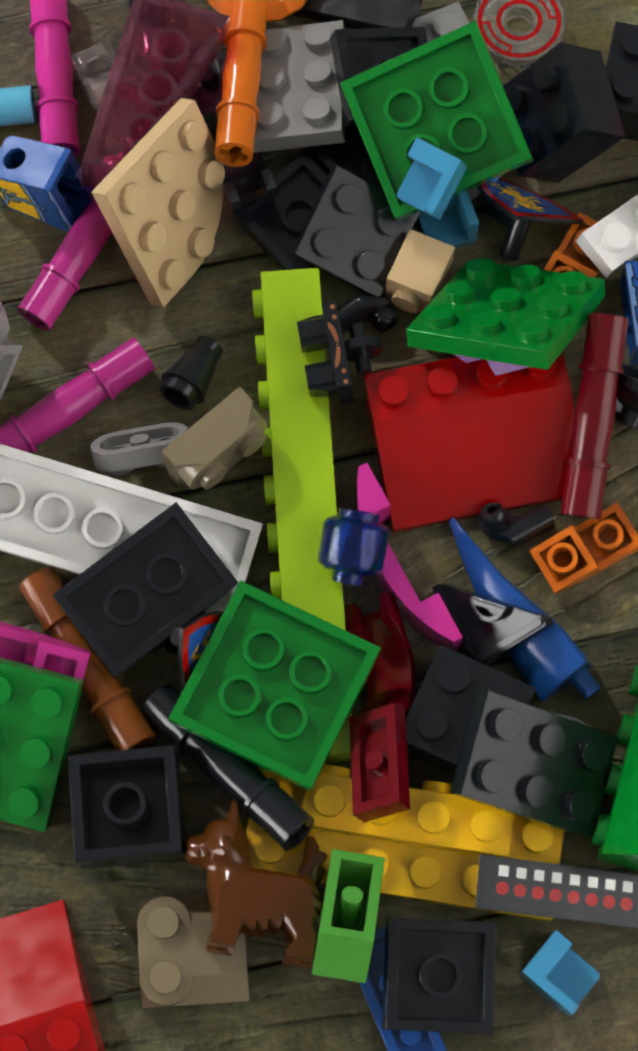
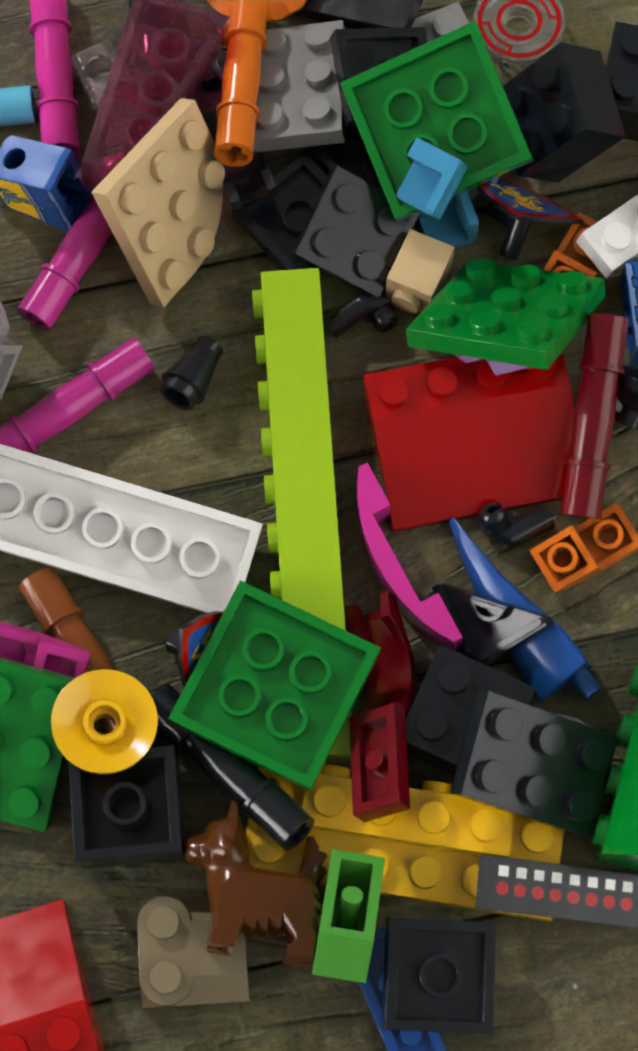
(109, 696): none -> yellow dish
(134, 448): light grey plate -> none
(145, 589): black plate -> none
(215, 443): dark tan slope -> none
(333, 376): black hips -> none
(353, 545): clear blue head -> none
(560, 974): dark azure panel -> none

